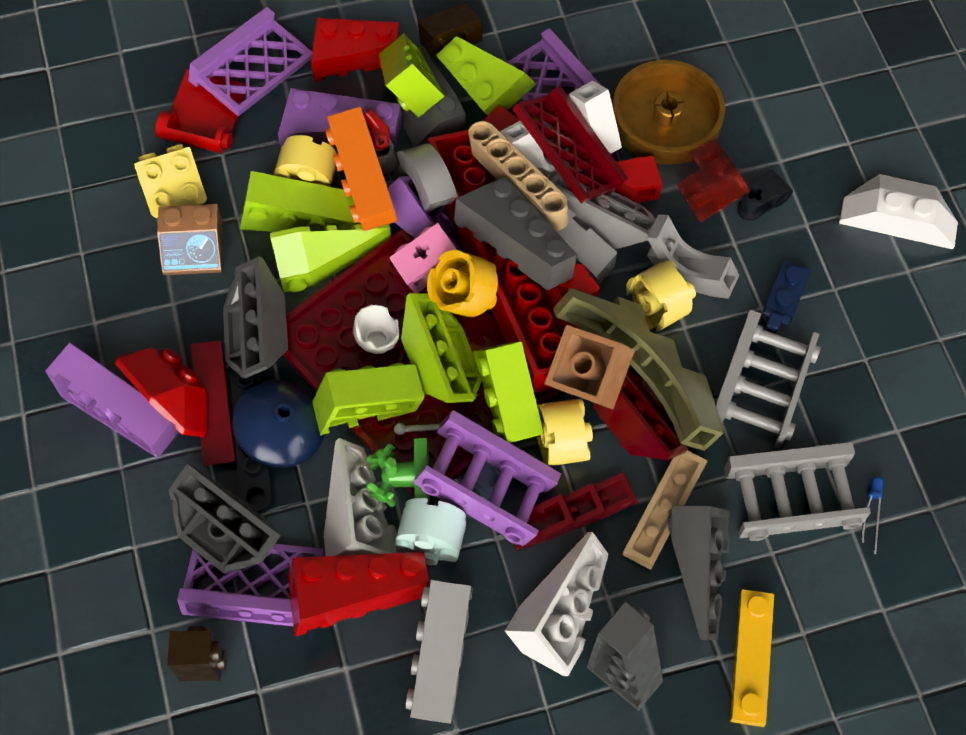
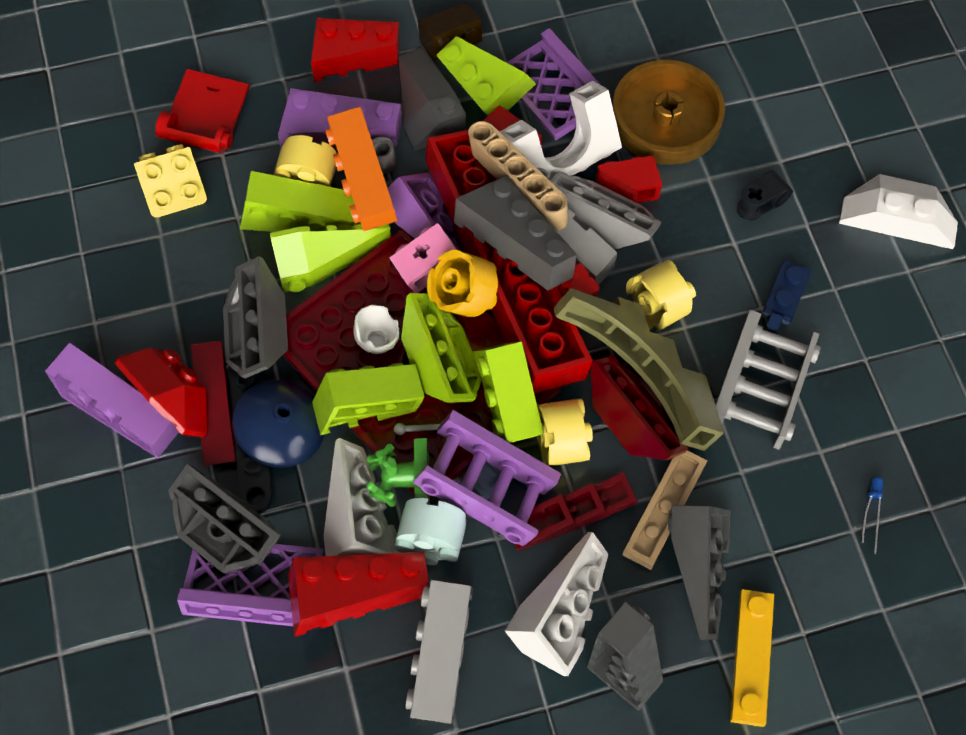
(190, 239): slope -> none
(196, 655): dark brown brick -> none
(231, 49): medium lavender fence -> none
(378, 129): red arm -> none
(409, 76): lime wedge -> none
(428, 174): light grey arch -> none
(584, 146): dark red fence -> none
(589, 366): medium nougat slope -> none
(706, 272): light grey arch -> none
(714, 184): clear red brick -> none
(805, 462): light grey fence -> none

